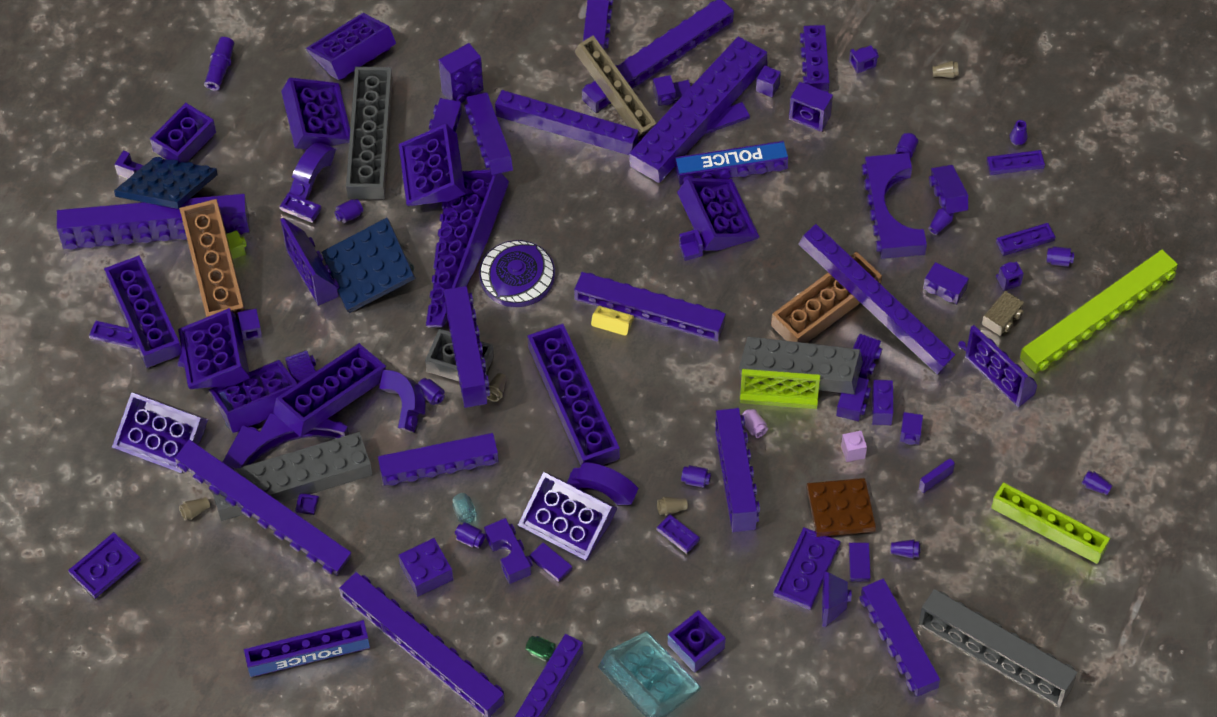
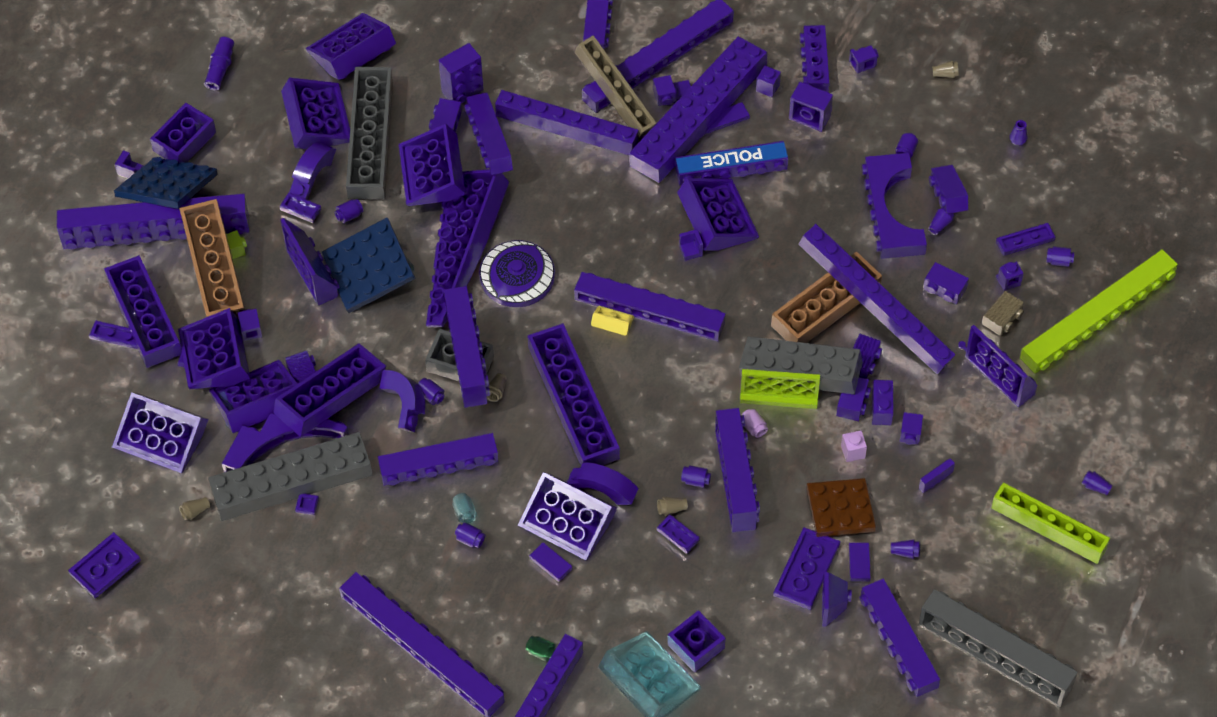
(263, 507): dark purple brick -> none
(306, 648): dark purple brick -> none
(425, 567): dark purple brick -> none
(502, 536): dark purple arch -> none
(1015, 162): dark purple tile -> none

